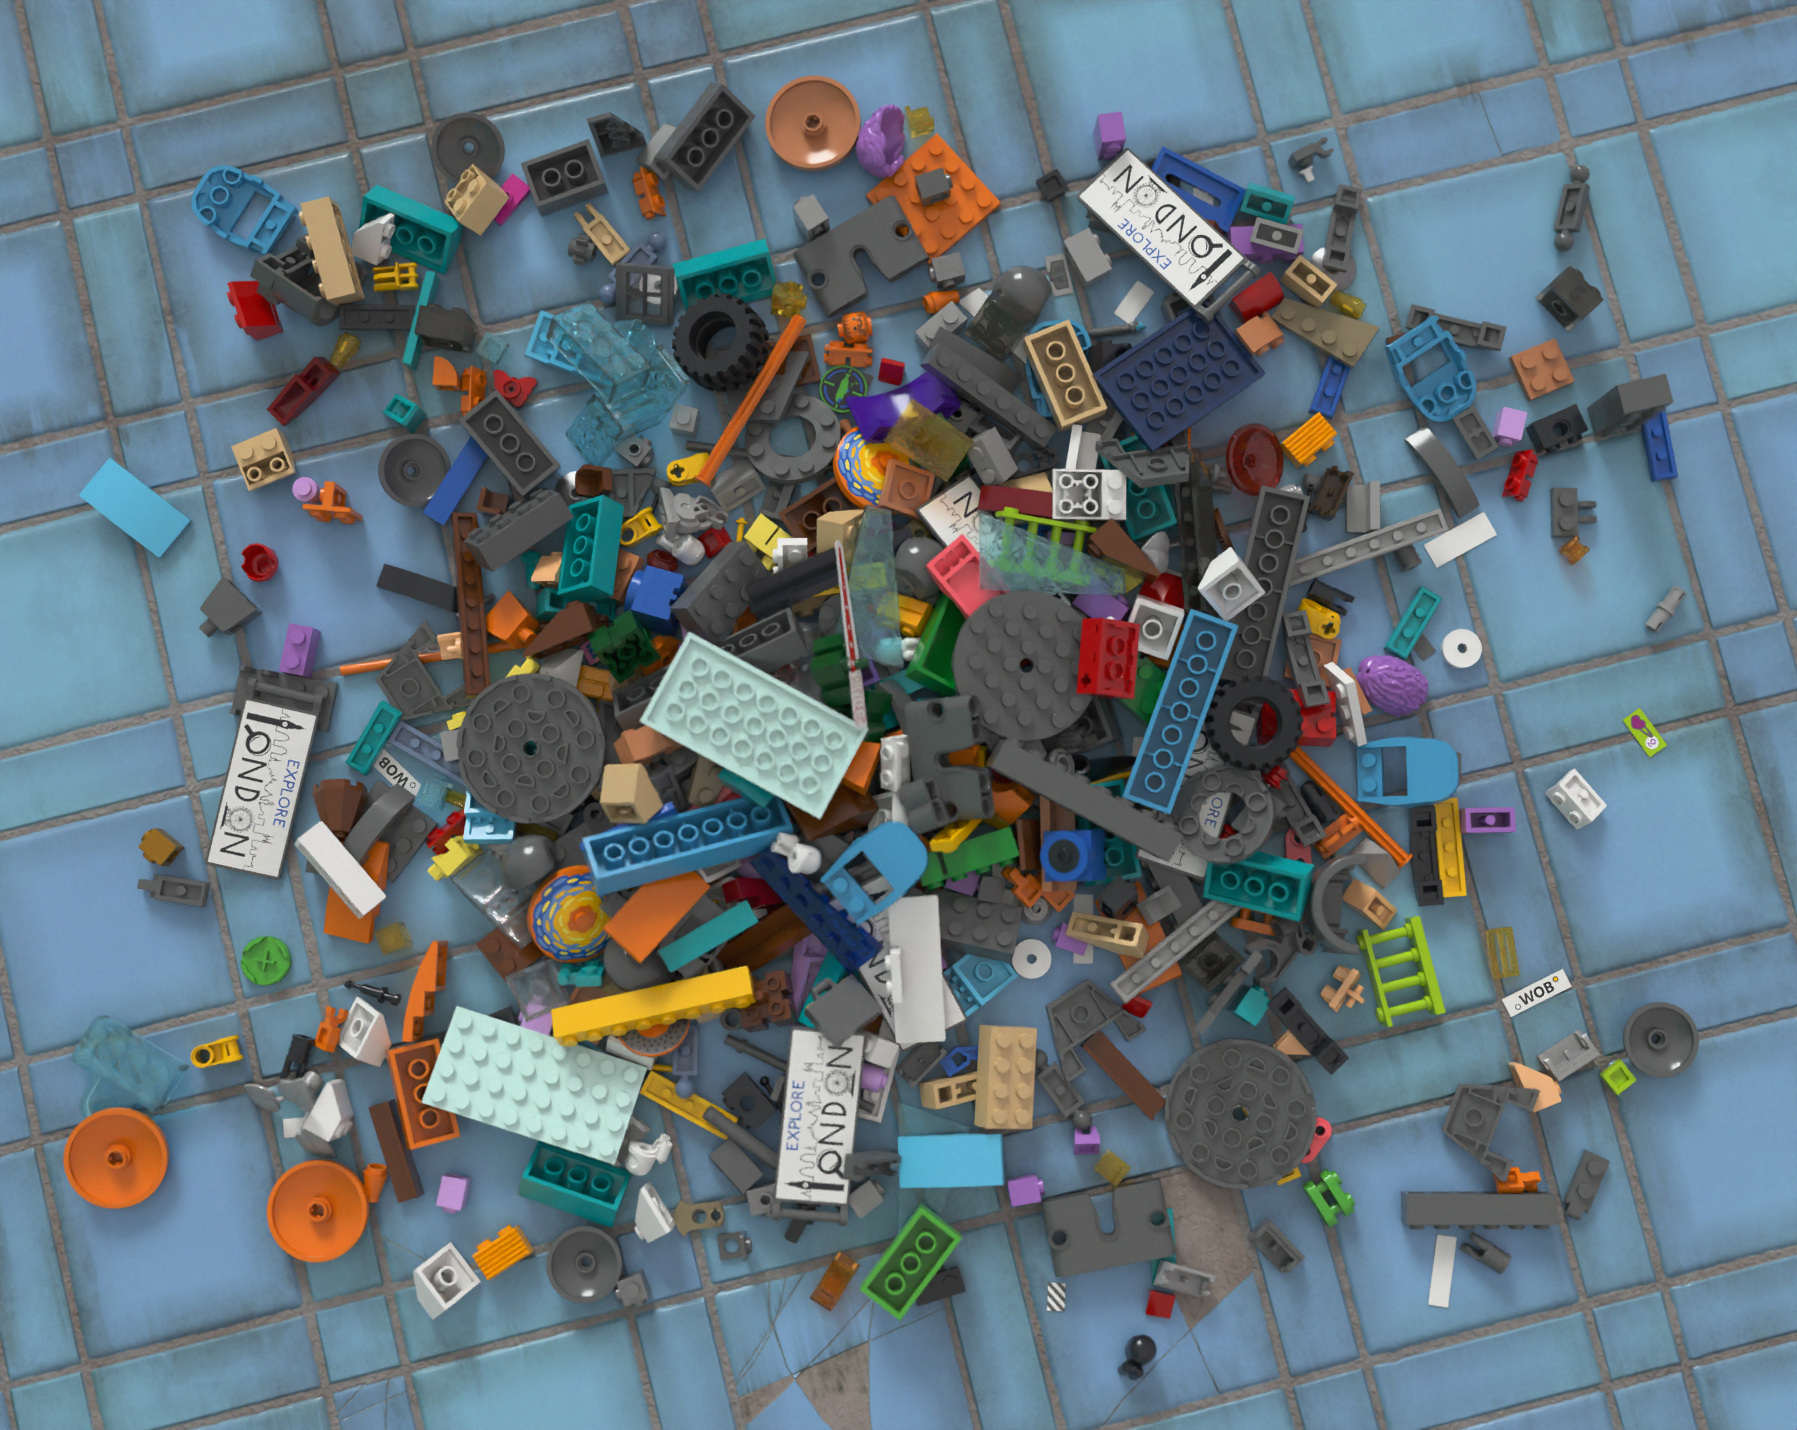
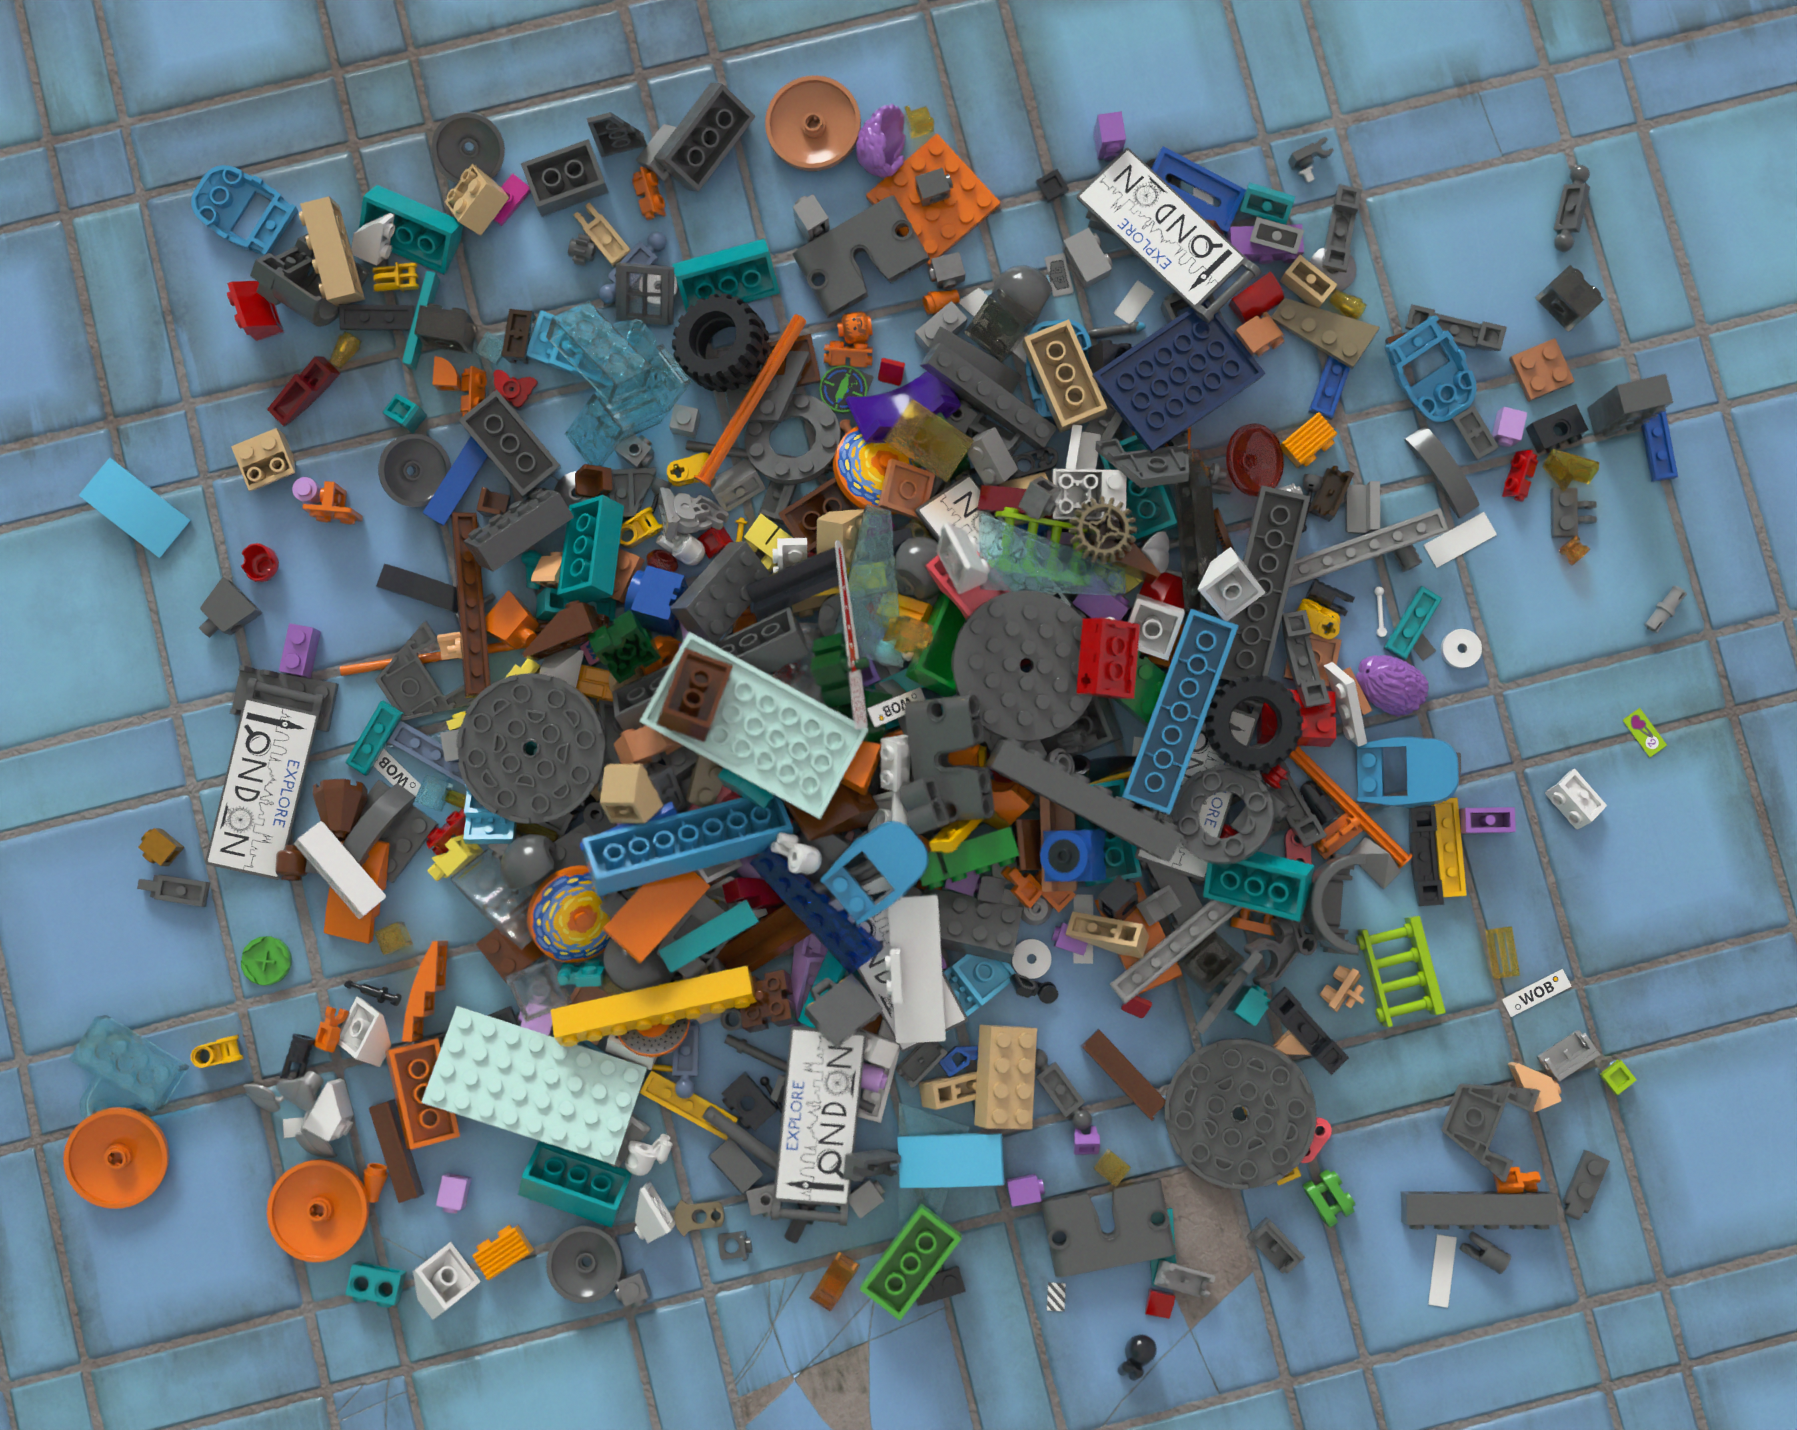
(290, 864): none -> reddish brown head
(376, 1276): none -> teal brick
(517, 335): none -> dark brown hinge
(694, 695): none -> reddish brown slope
(788, 299): clear yellow brick -> none
(894, 707): none -> white sticker
(908, 634): none -> clear yellow brick
(961, 558): none -> white slope
(1025, 987): none -> black piece
(1040, 498): none -> flat silver brick
(1080, 1015): dark grey wing -> none
(1109, 510): none -> dark tan gear
(1369, 903): light nougat slope -> none
(1381, 631): none -> white hinge
(1568, 467): none -> clear yellow slope
(1675, 1044): dark grey dish -> none

